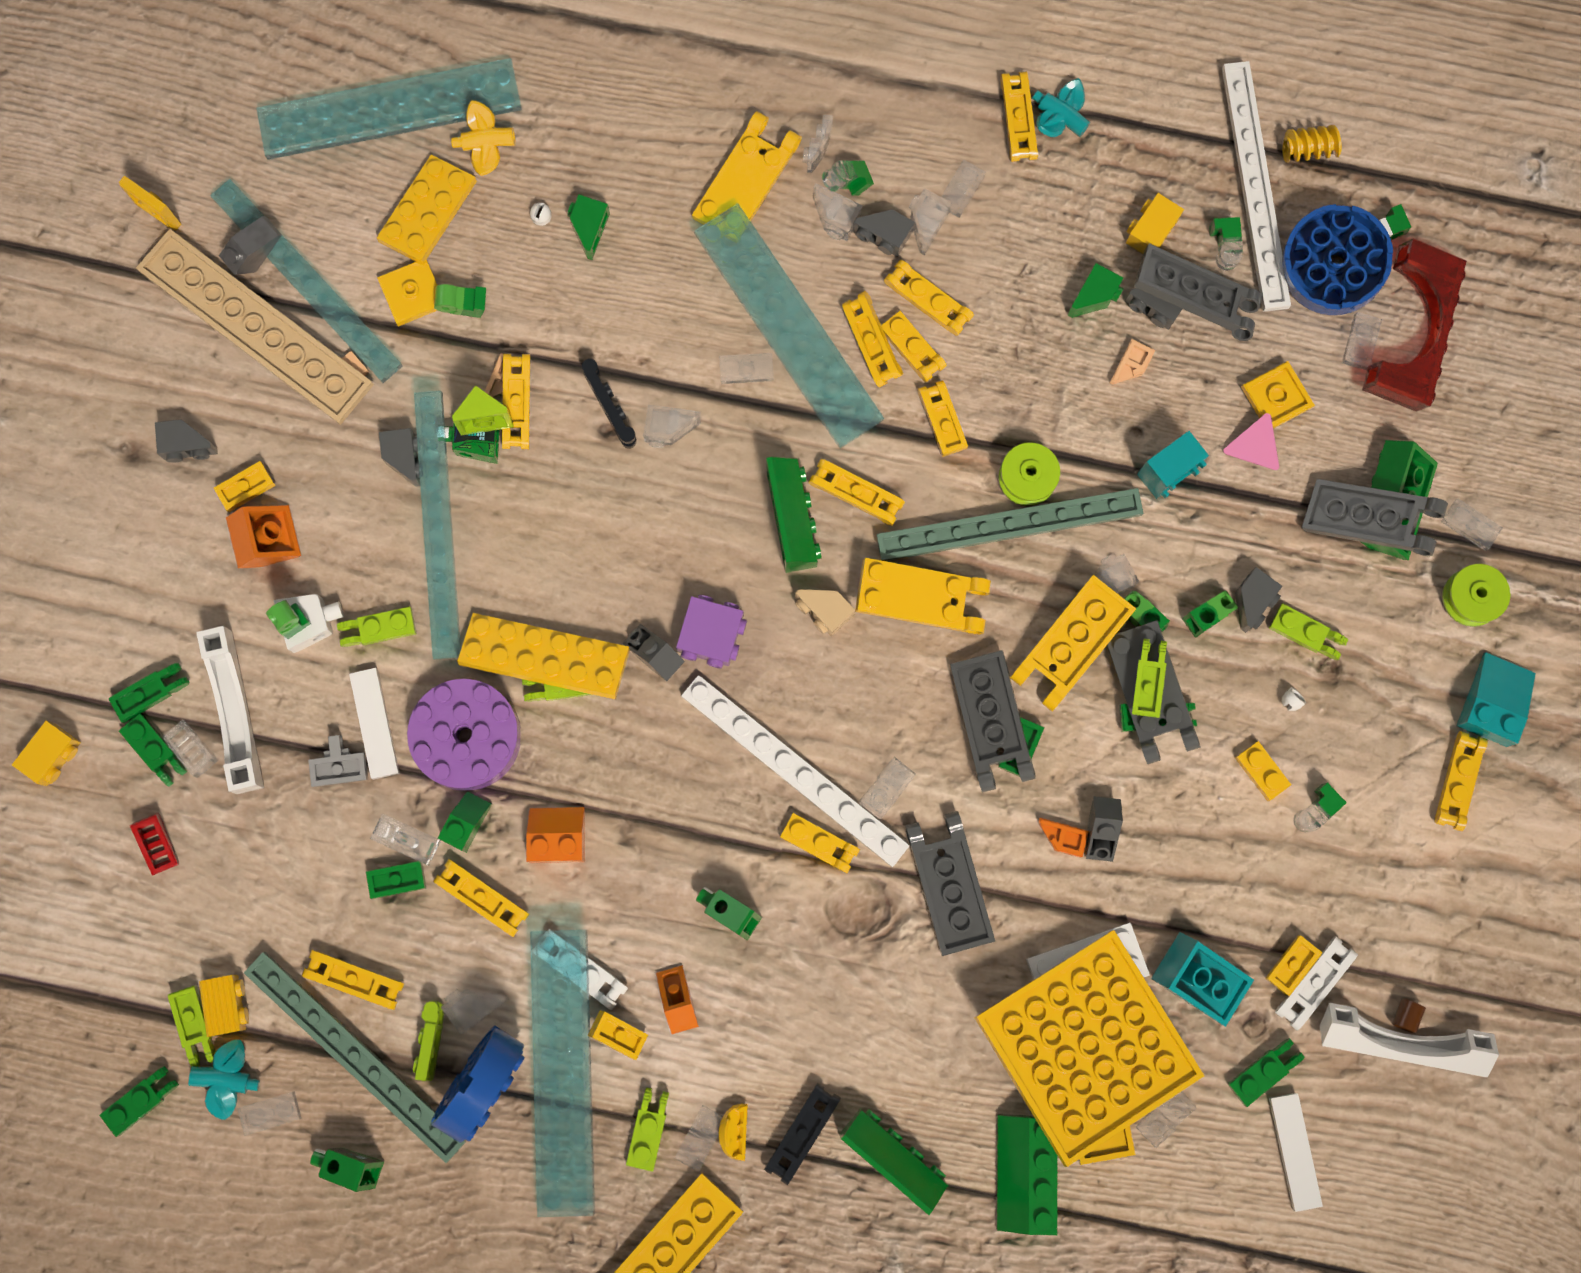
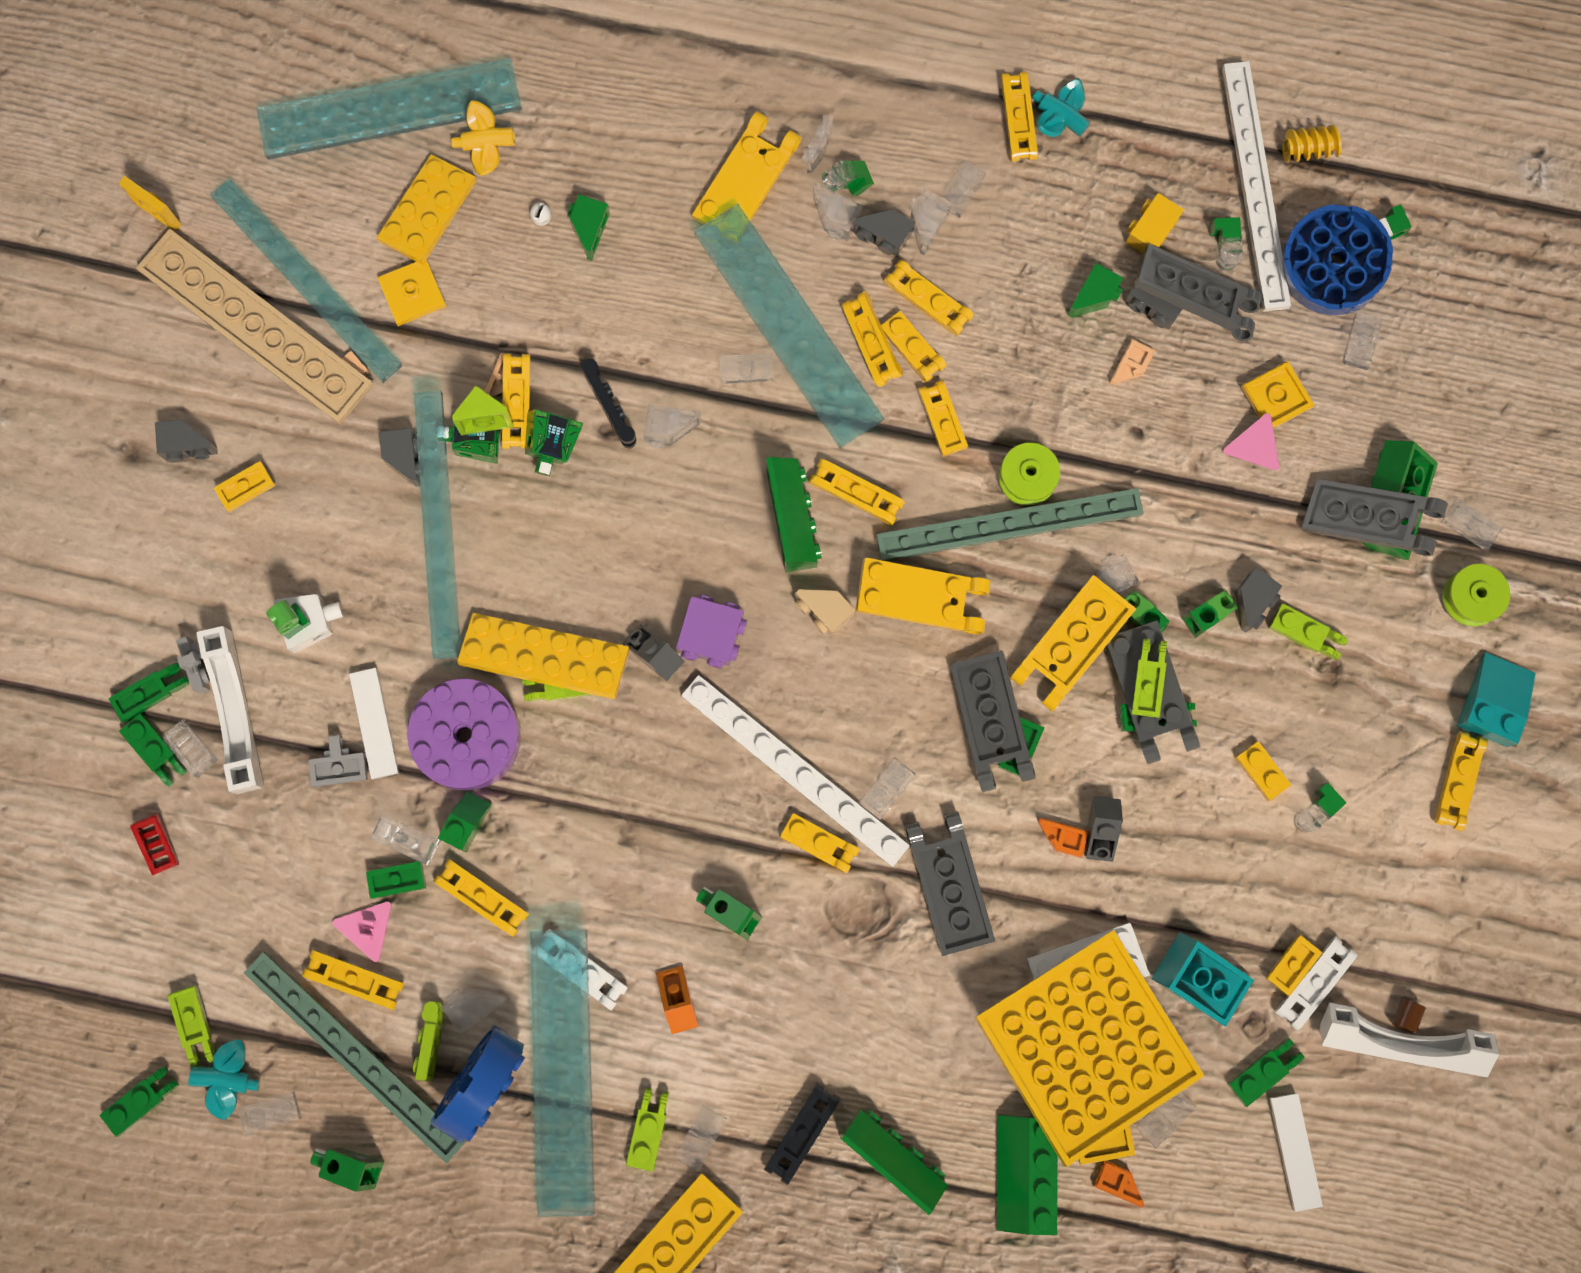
(46, 754): yellow brick -> none
(191, 663): none -> light grey hinge
(223, 1005): yellow brick -> none
(250, 246): flat silver slope -> none
(262, 535): orange slope -> none
(366, 928): none -> bright pink piece
(379, 627): lime hinge -> none
(460, 300): leg -> none
(550, 439): none -> torso
(556, 835): orange slope -> none
(617, 1035): yellow plate -> none
(733, 1131): yellow tile -> none
(1118, 1183): none -> orange tile
(1173, 465): teal container -> none
(1294, 699): white hinge -> none
(1438, 280): clear red arch -> none

